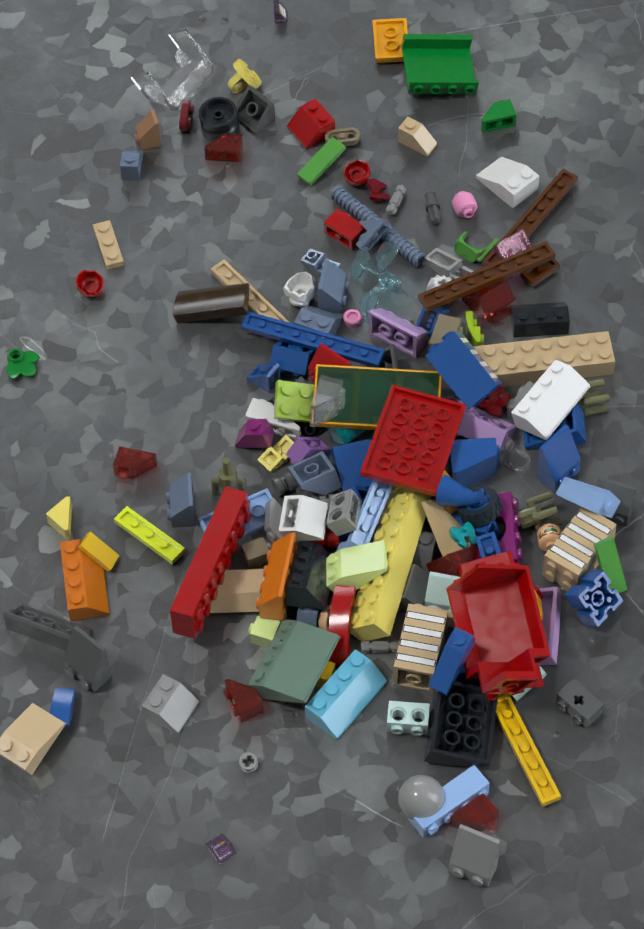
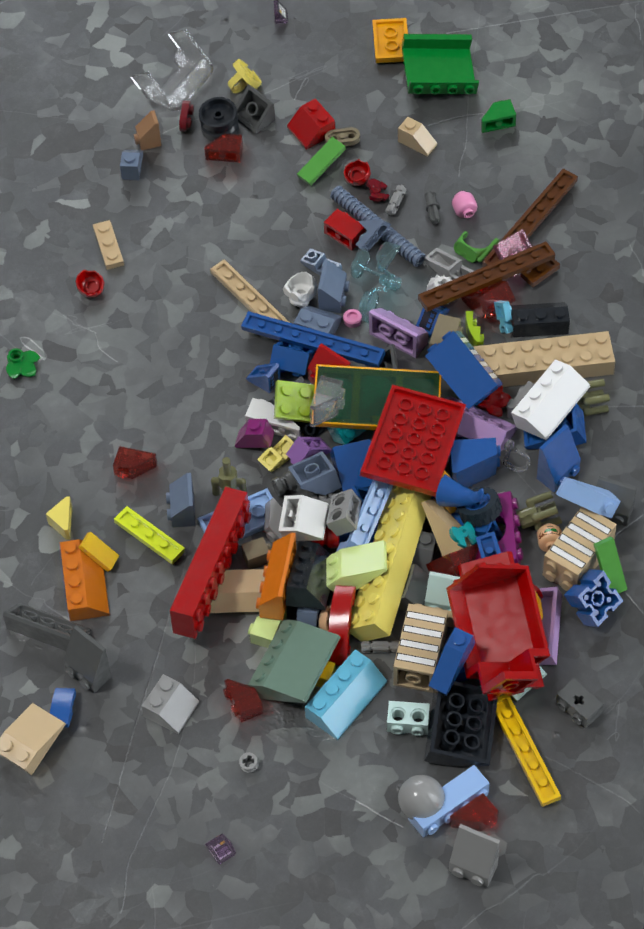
(211, 303): dark brown slope -> none
(503, 313): none -> medium azure plate
(509, 180): white slope -> none

